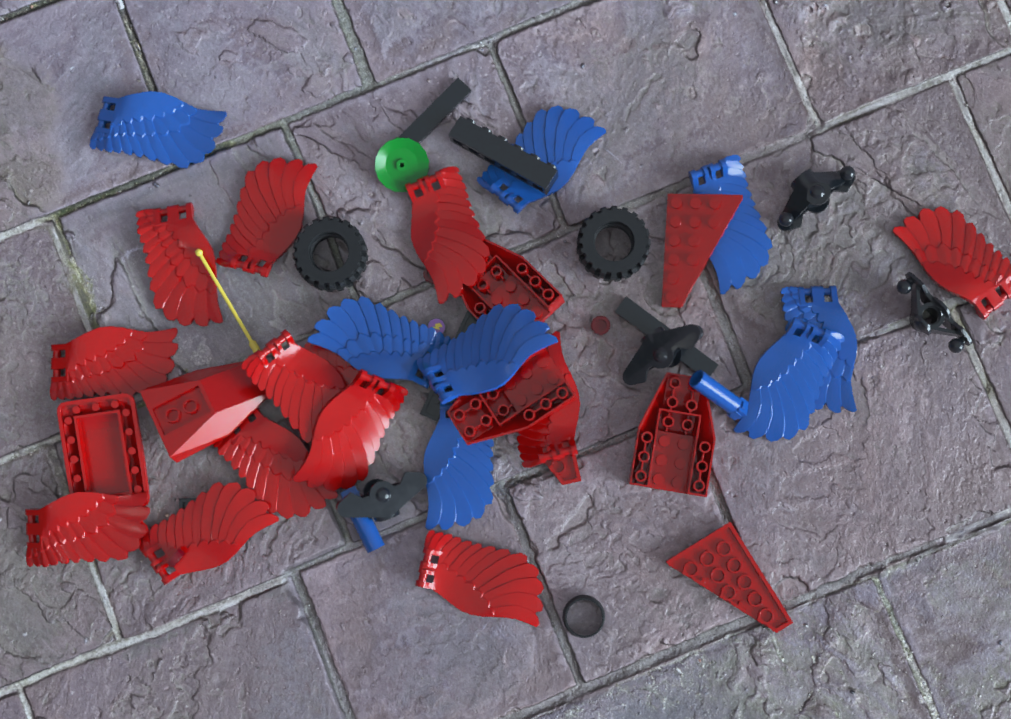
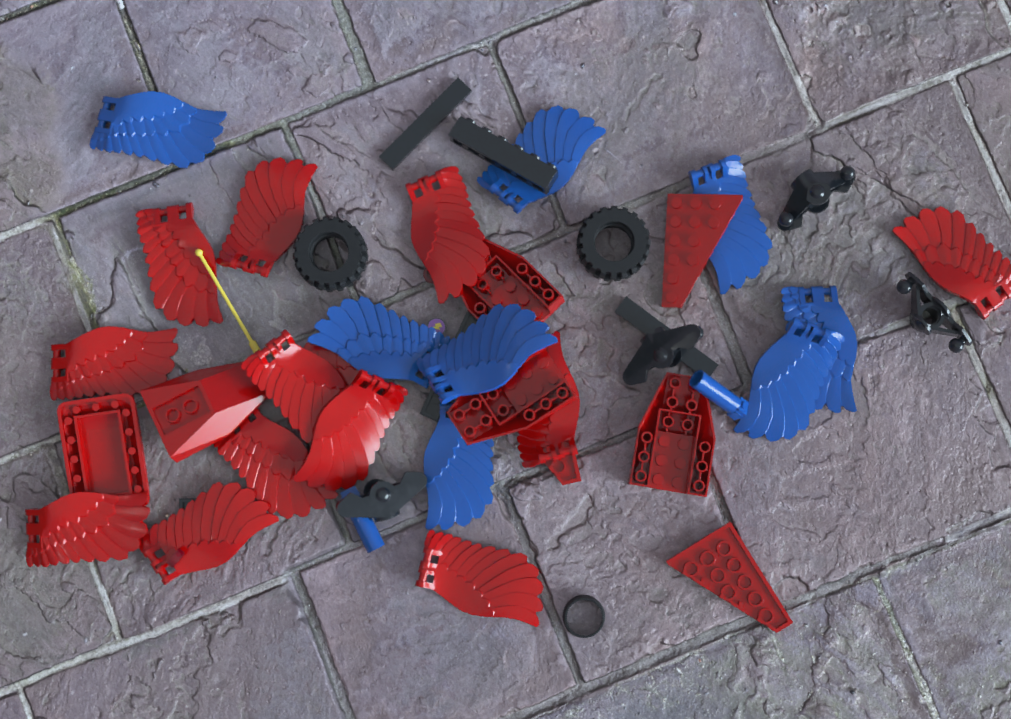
(392, 155): green piece -> none
(600, 325): dark red tile -> none

